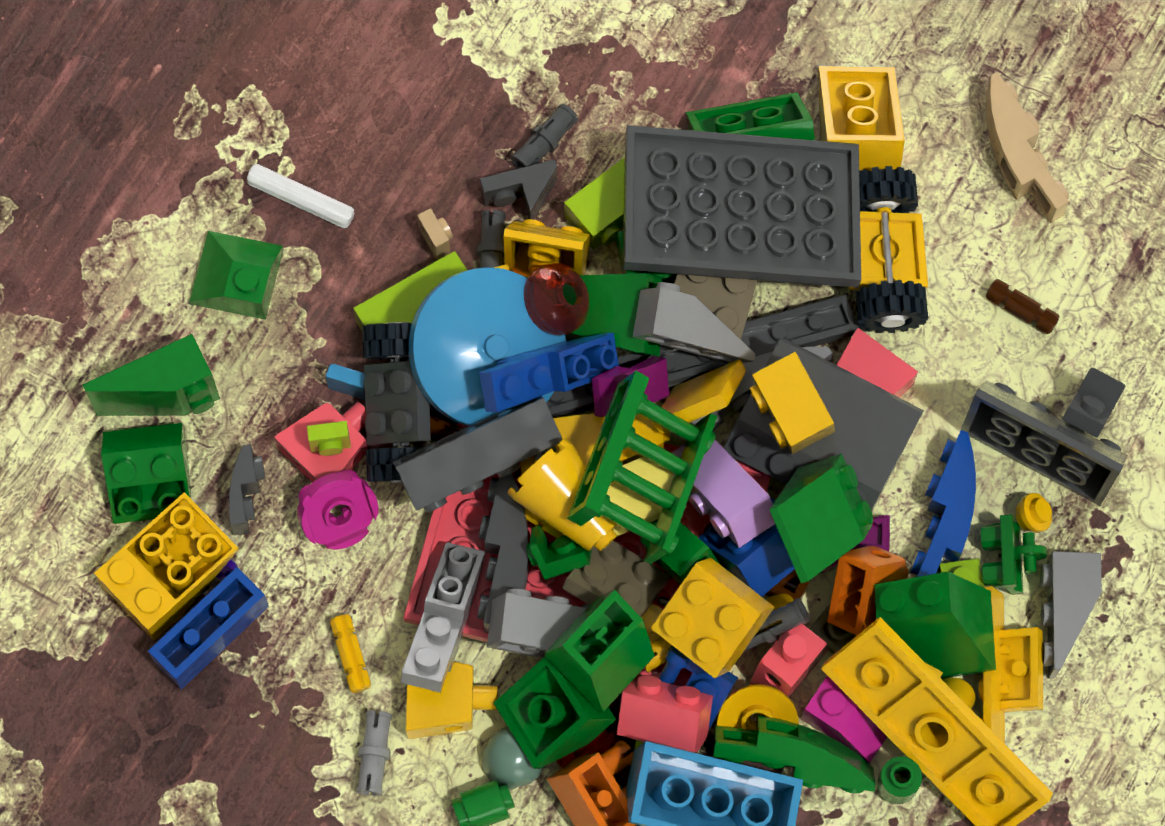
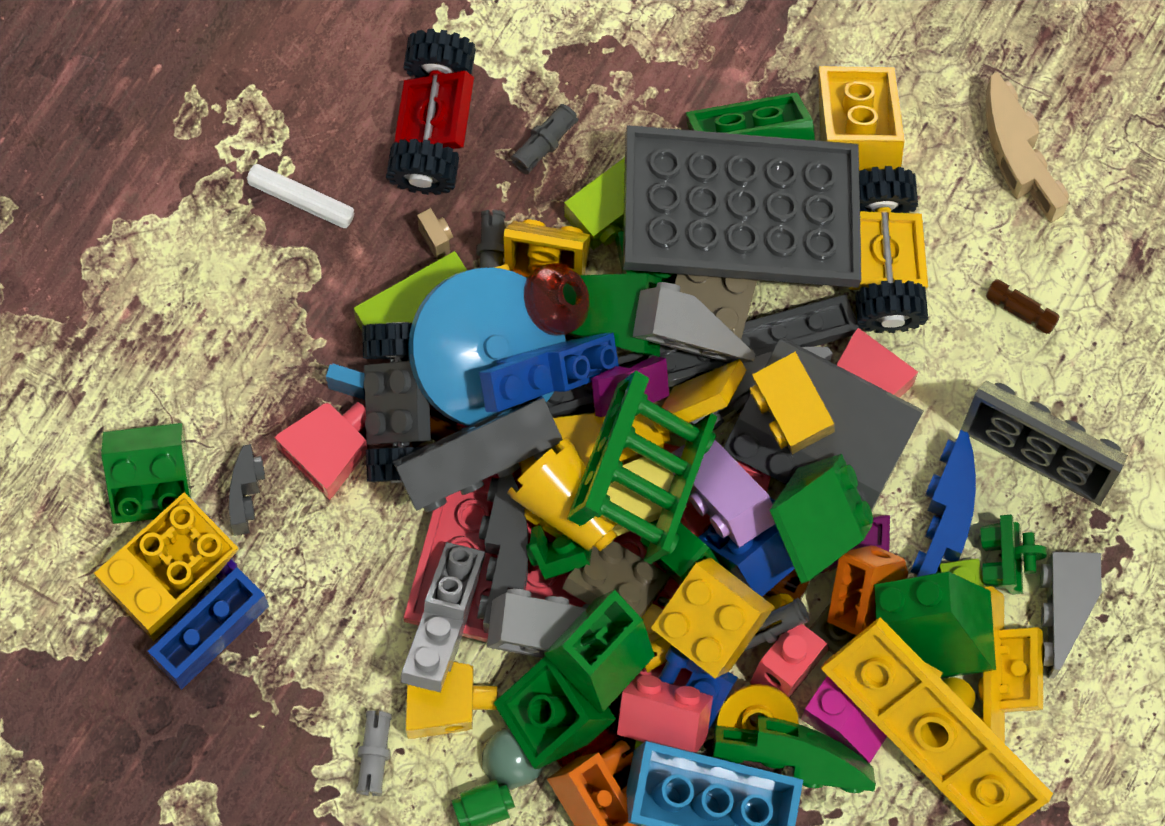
(158, 384): green slope -> none
(236, 275): green slope -> none
(327, 492): dark pink plate -> none
(329, 438): lime plate -> none
(350, 653): yellow axle -> none
(432, 112): none -> plate
(530, 183): dark grey slope -> none
(893, 790): green brick -> none
(1034, 513): yellow plate -> none
(1094, 402): dark grey slope -> none

